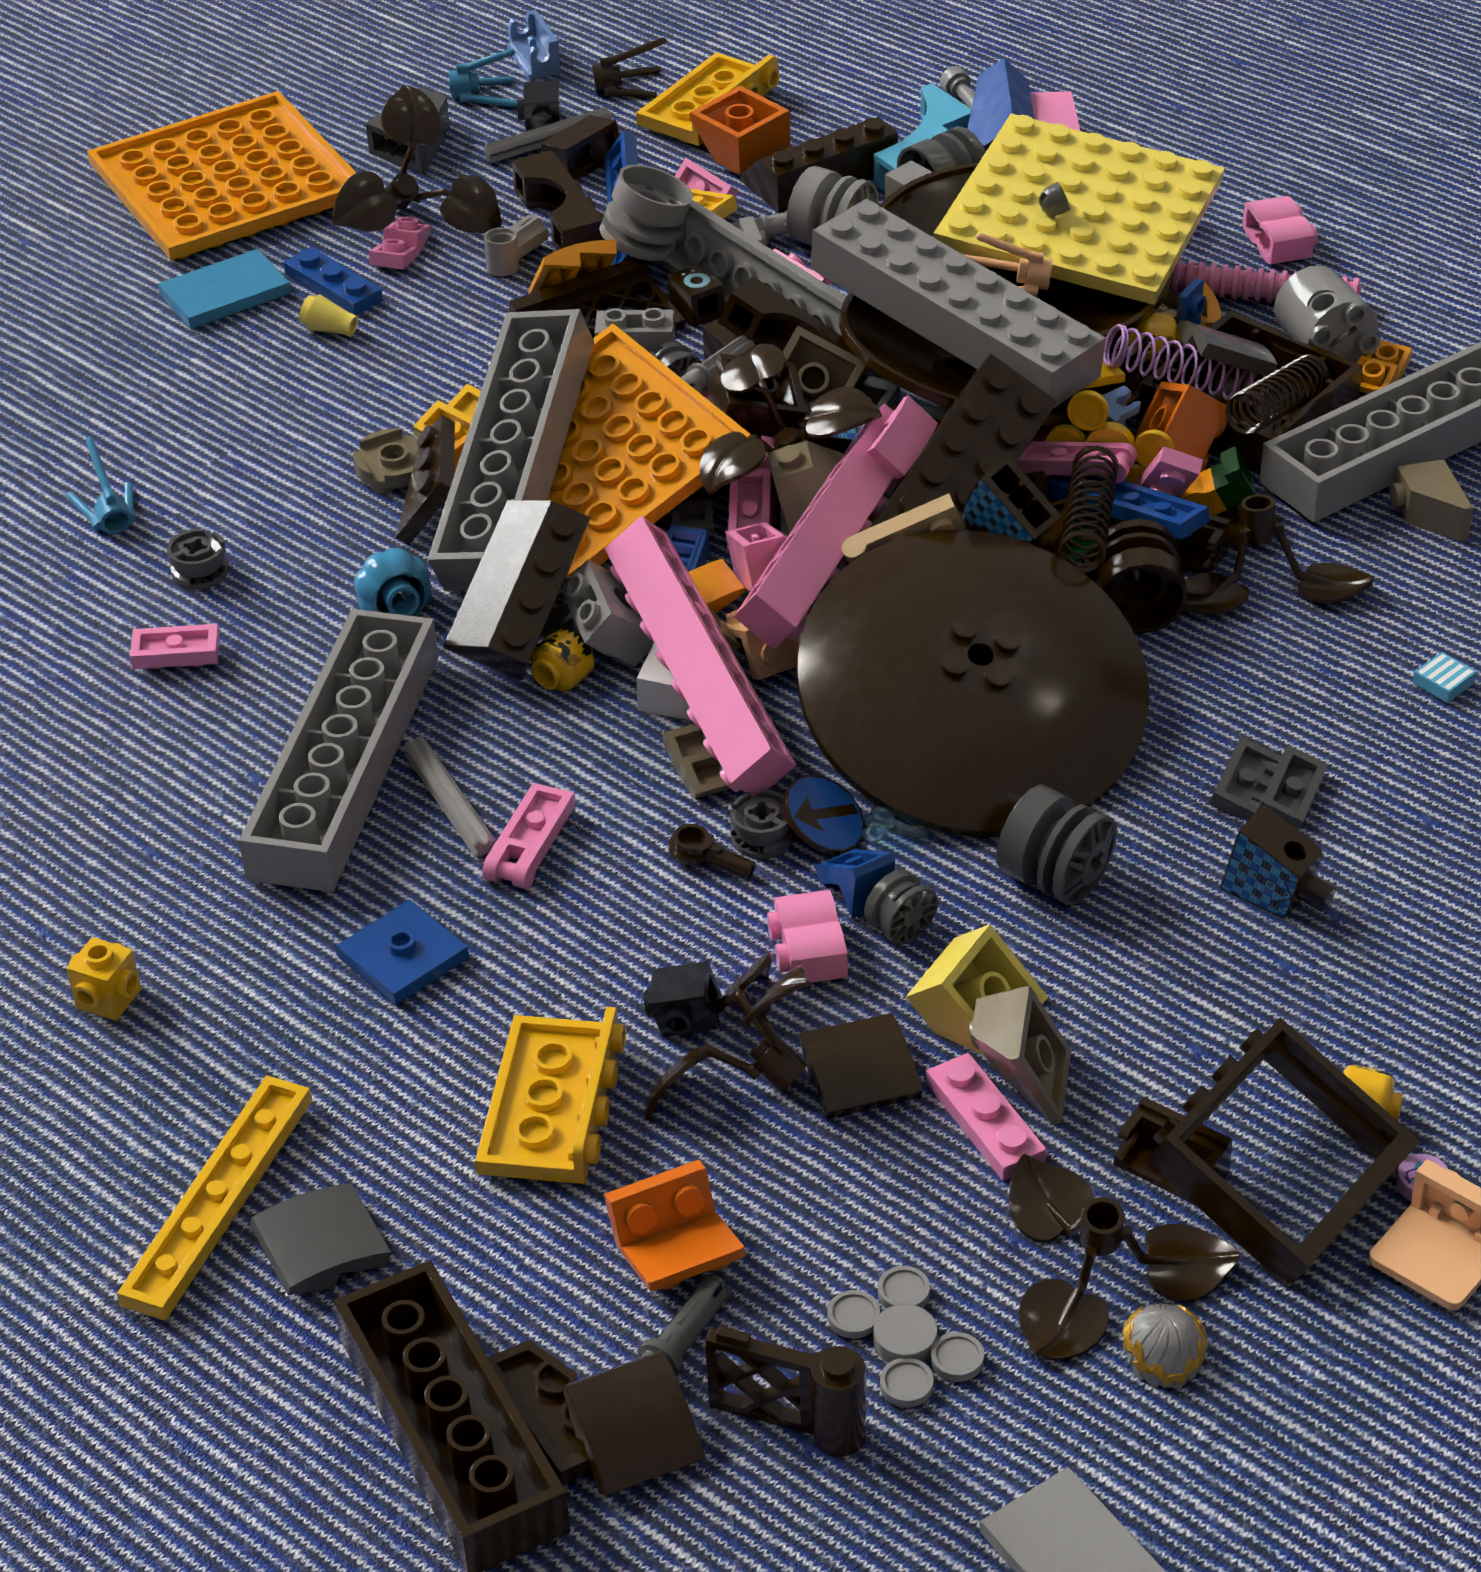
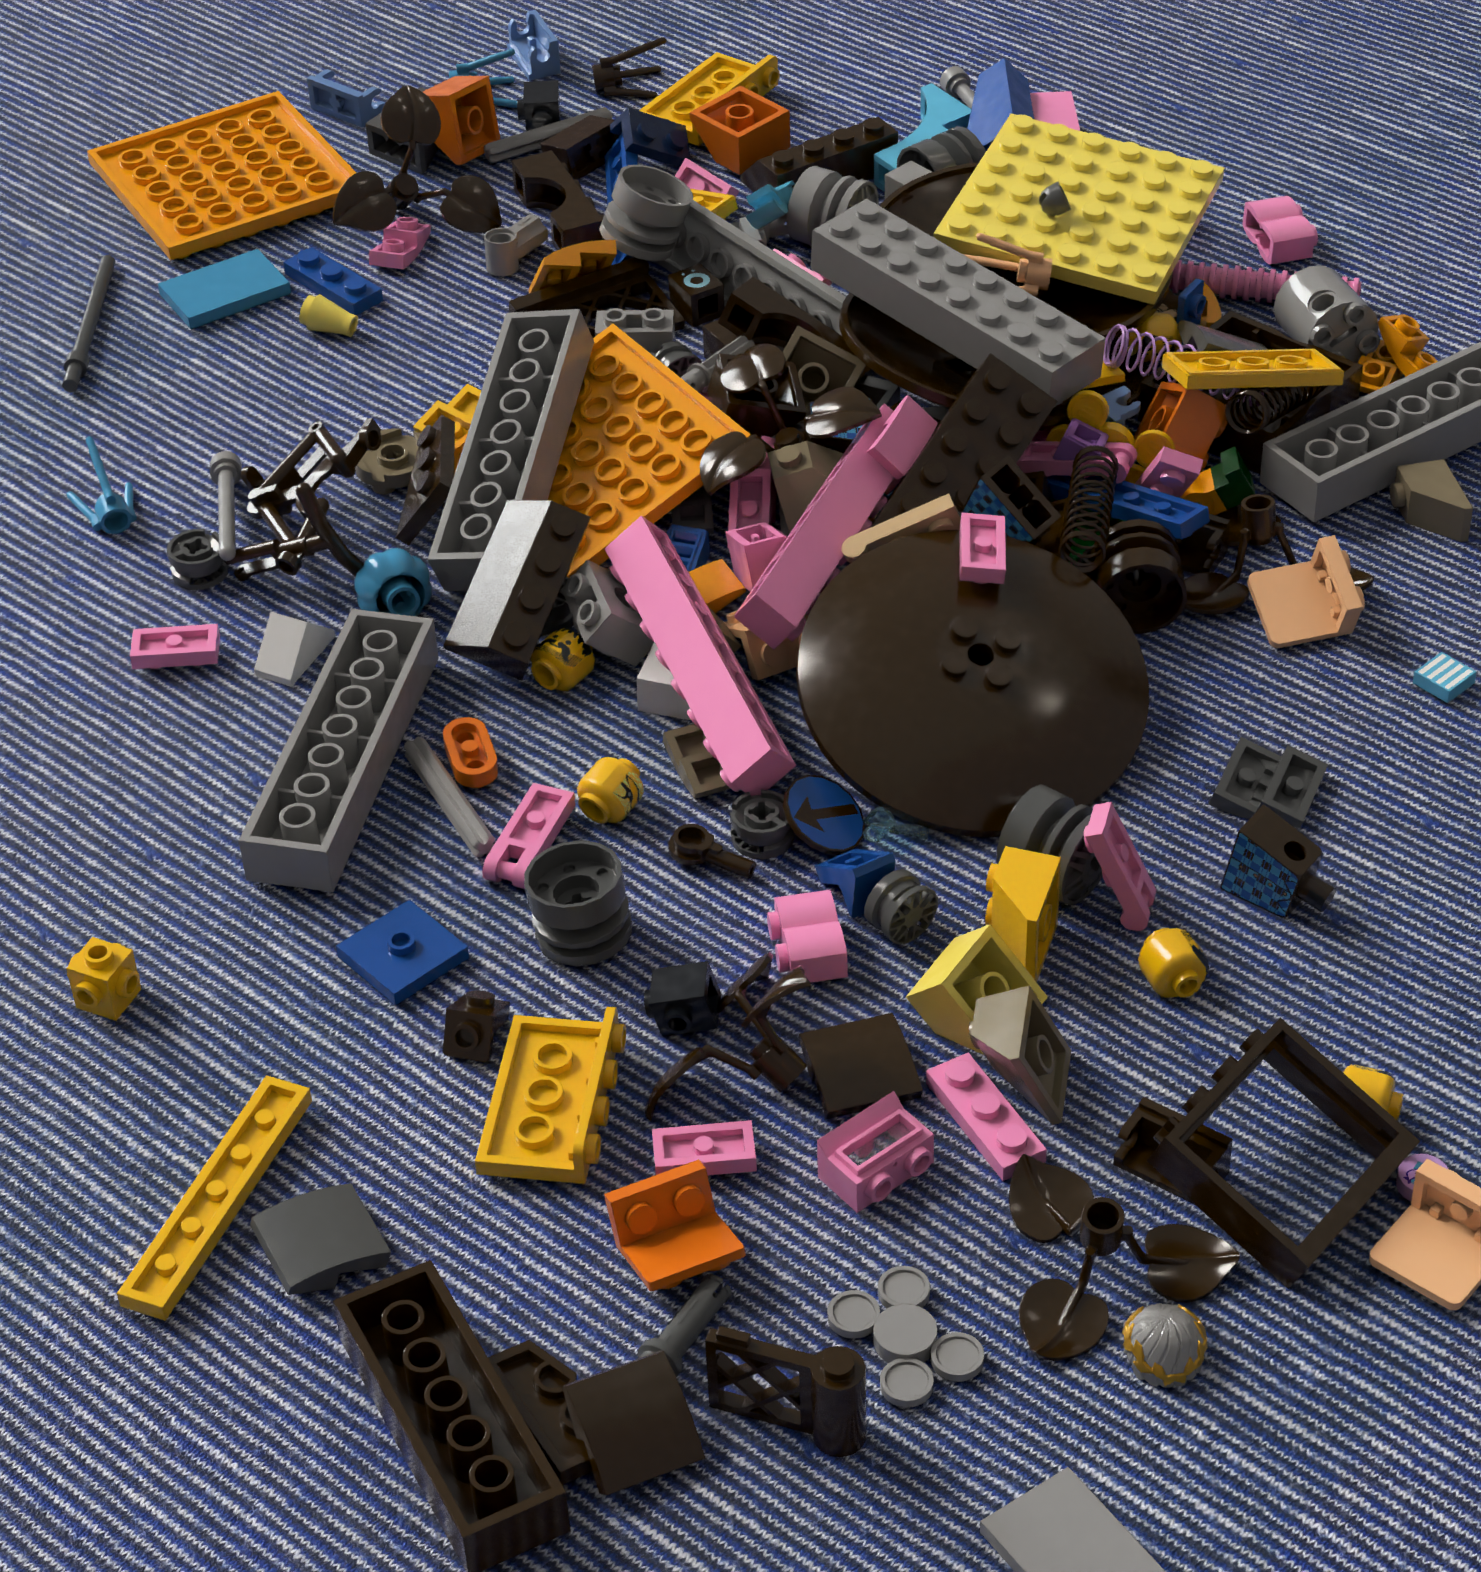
(77, 360): none -> dark grey bar
(225, 472): none -> light grey piece
(289, 486): none -> dark brown piece
(289, 648): none -> white slope
(341, 100): none -> medium blue hinge
(465, 116): none -> orange slope
(470, 752): none -> orange plate
(472, 1024): none -> dark brown bracket
(578, 903): none -> dark grey wheel
(610, 790): none -> yellow head
(652, 137): none -> dark blue bracket
(719, 1147): none -> bright pink plate
(769, 204): none -> medium azure piece
(874, 1153): none -> bright pink window
(982, 548): none -> bright pink plate
(1025, 904): none -> yellow slope
(1079, 436): none -> medium lavender slope
(1120, 865): none -> bright pink plate
(1173, 962): none -> yellow head
(1252, 369): none -> yellow tile
(1308, 598): none -> light nougat bracket
(1405, 343): none -> light orange slope

